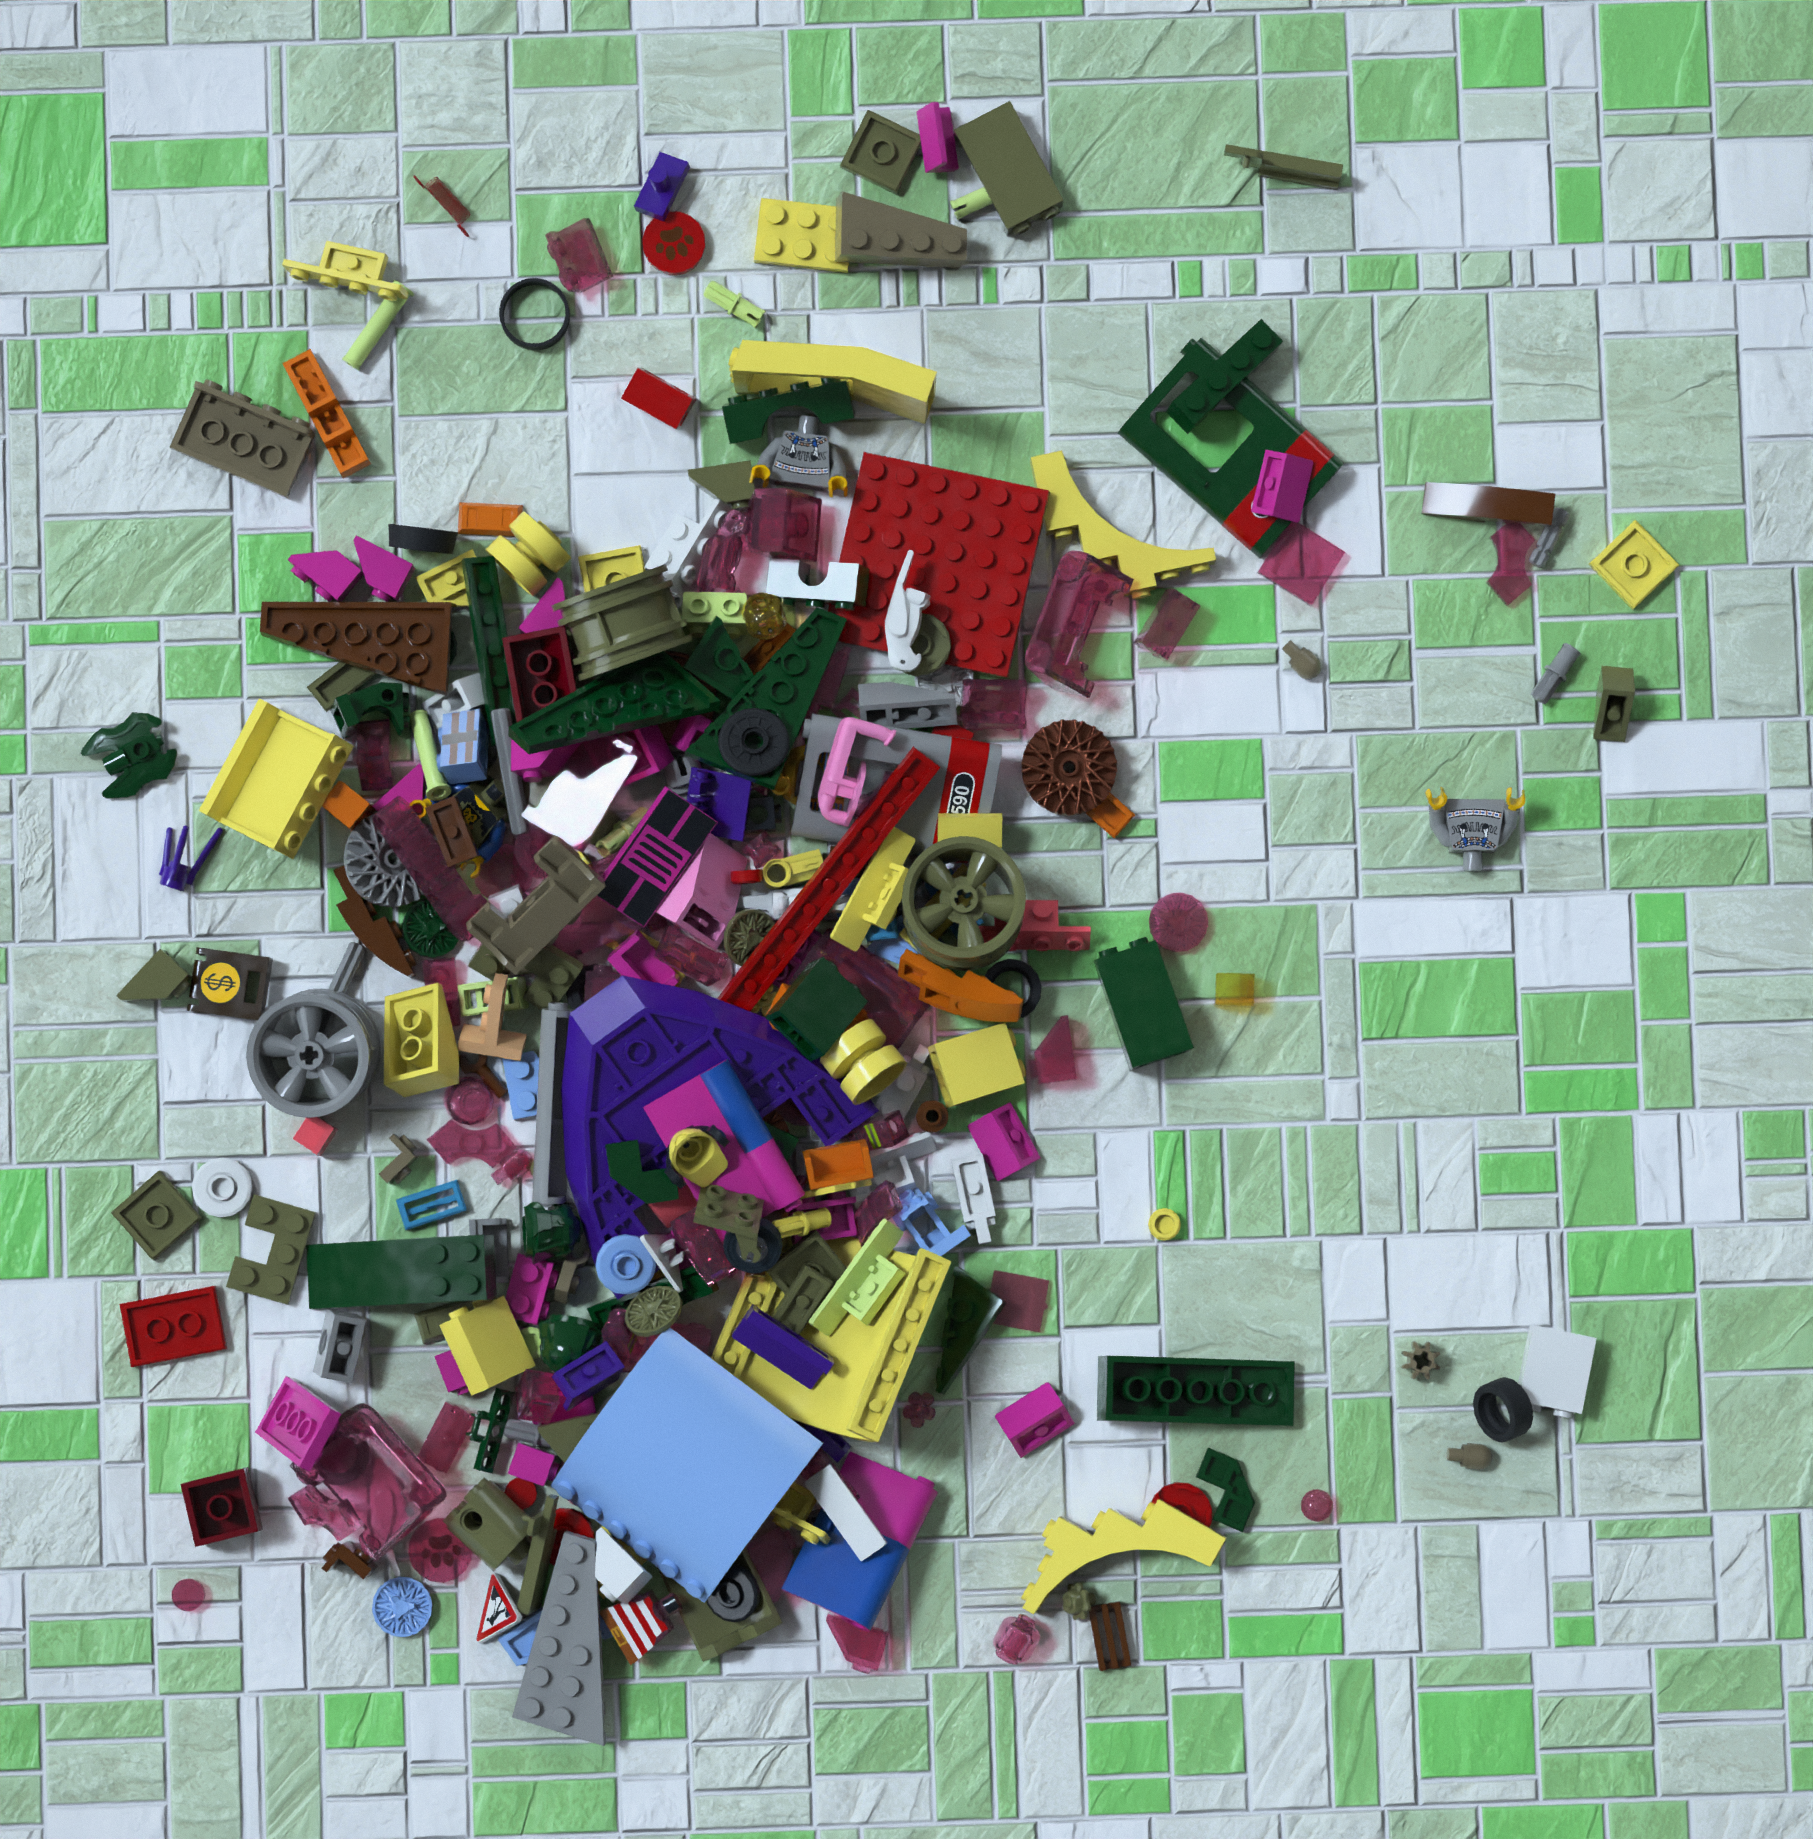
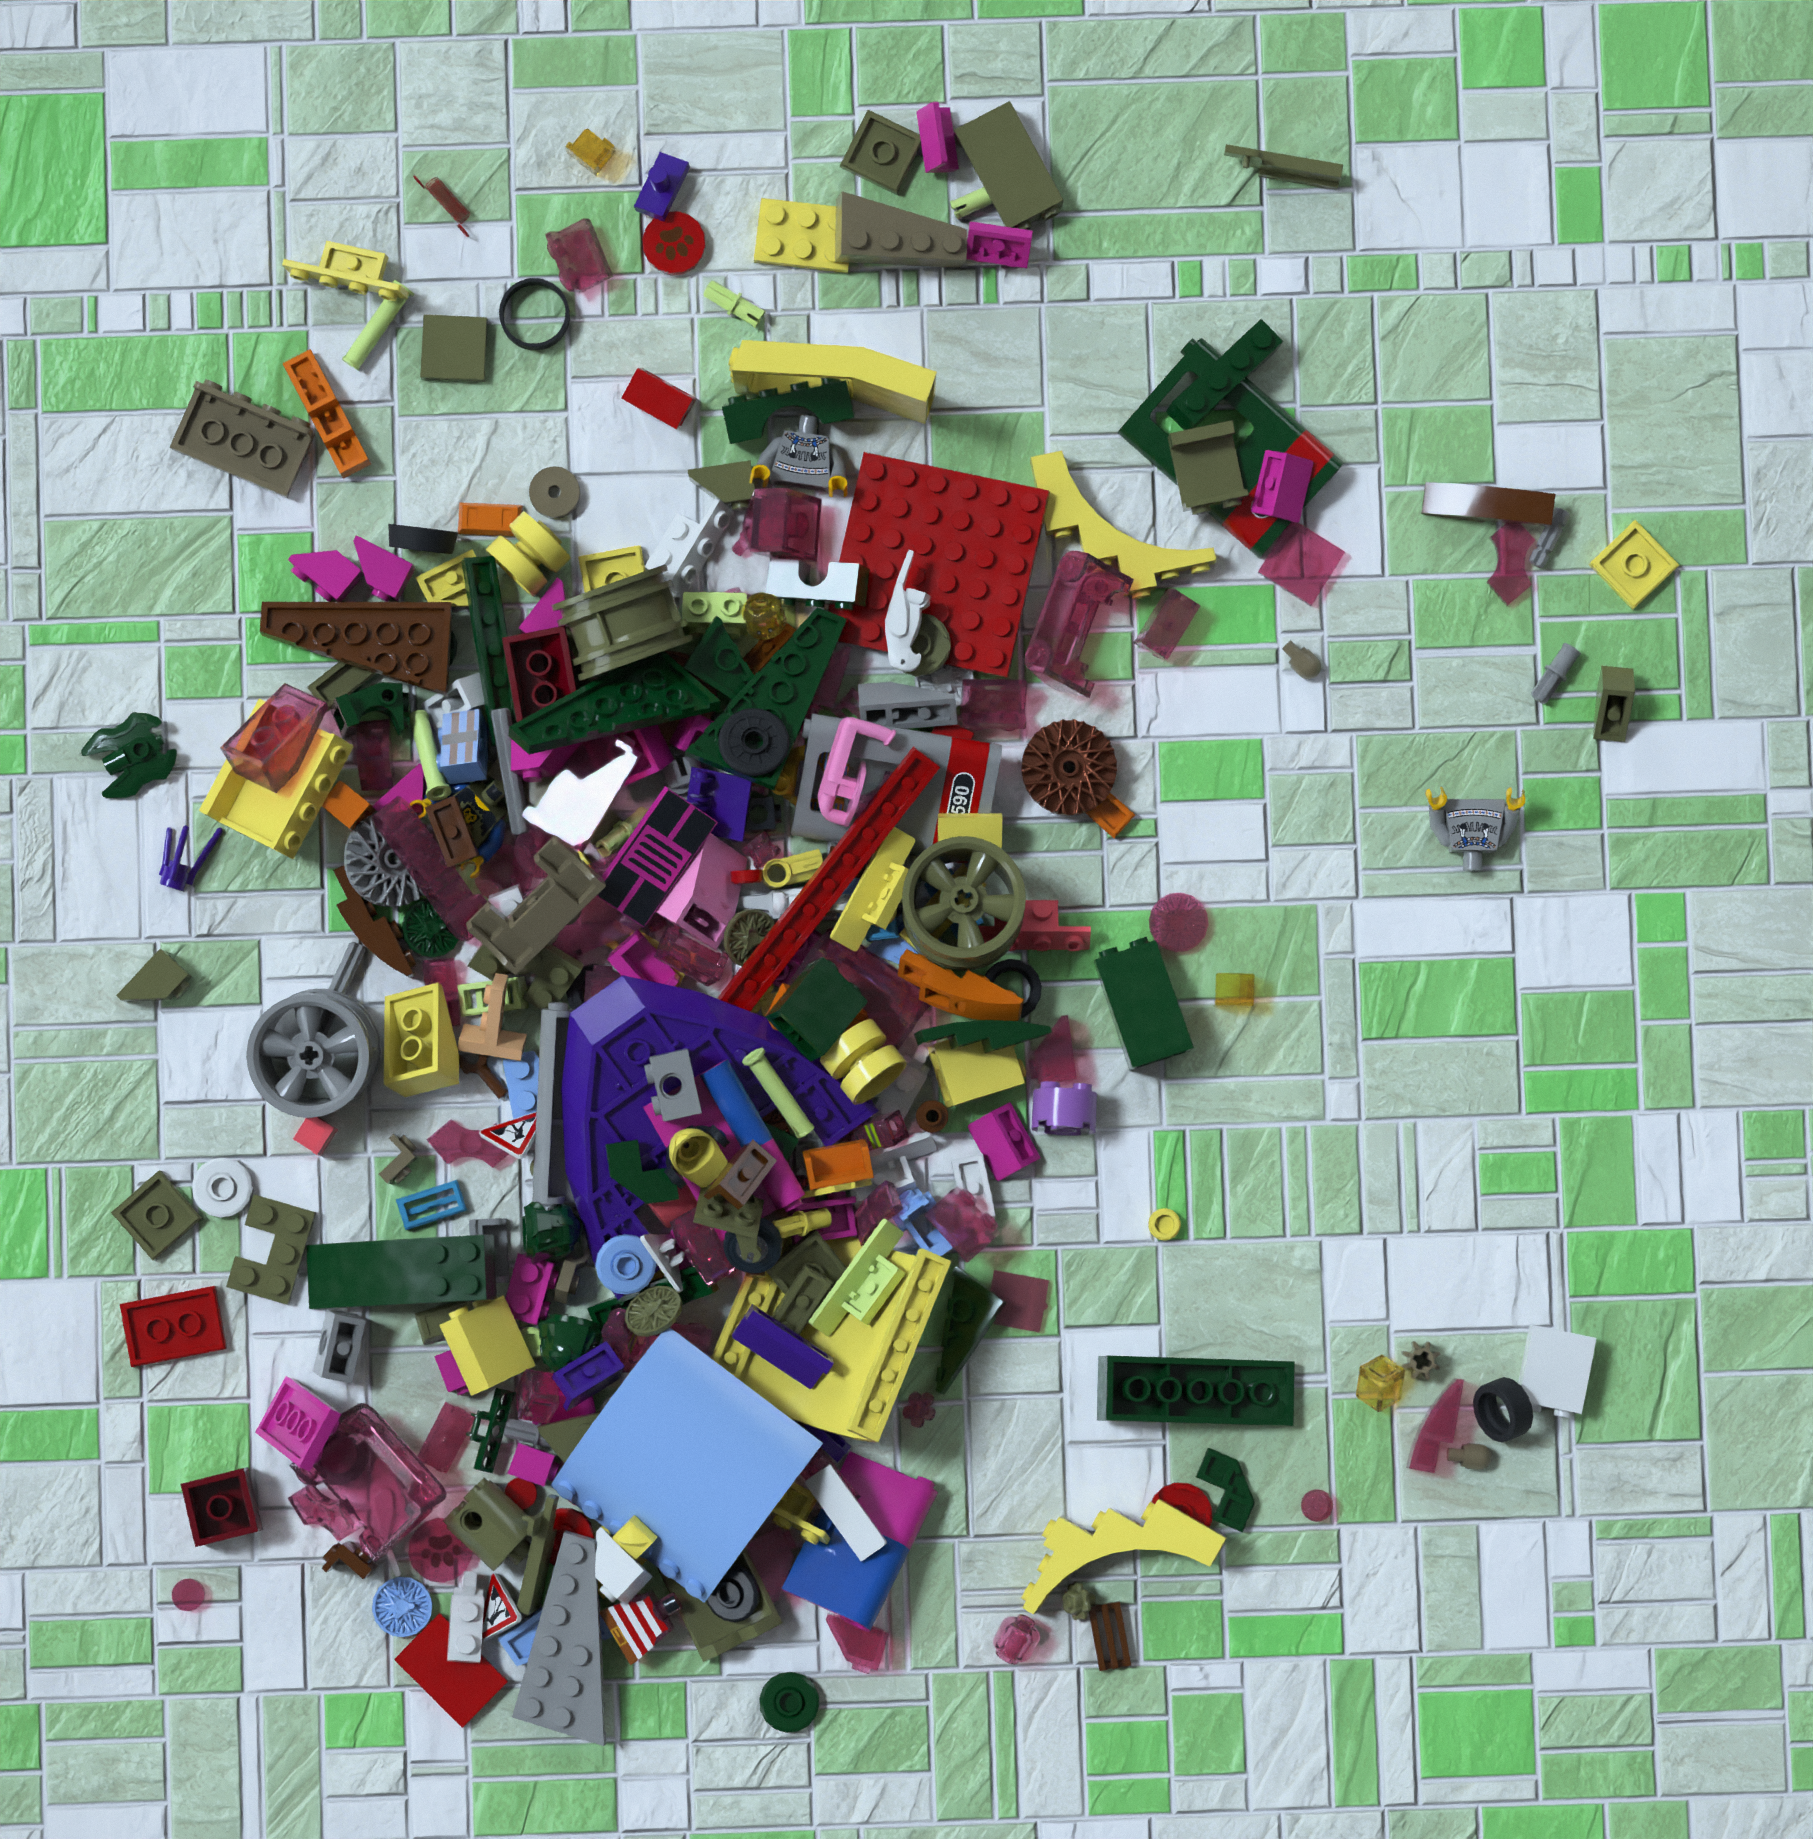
(223, 982): dark brown container -> none
(275, 738): none -> clear pink slope
(454, 348): none -> olive tile
(456, 1686): none -> red tile
(466, 1621): none -> white hinge
(468, 1101): clear pink hair -> none
(513, 1135): none -> piece
(513, 1166): clear pink cylinder -> none
(548, 479): none -> dark tan piece
(591, 151): none -> clear yellow panel
(634, 1537): none -> light yellow tile
(686, 1100): none -> light grey brick
(723, 553): clear pink animal -> none
(742, 1174): none -> panel
(778, 1092): none -> yellowish green pin
(789, 1702): none -> dark green wheel
(963, 1223): none -> clear pink bracket
(992, 1033): none -> dark green slope
(998, 244): none -> dark pink bracket
(1034, 1419): dark pink panel -> none
(1064, 1109): none -> medium lavender brick
(1207, 467): none -> olive panel
(1380, 1383): none -> clear yellow panel
(1436, 1426): none -> clear pink slope

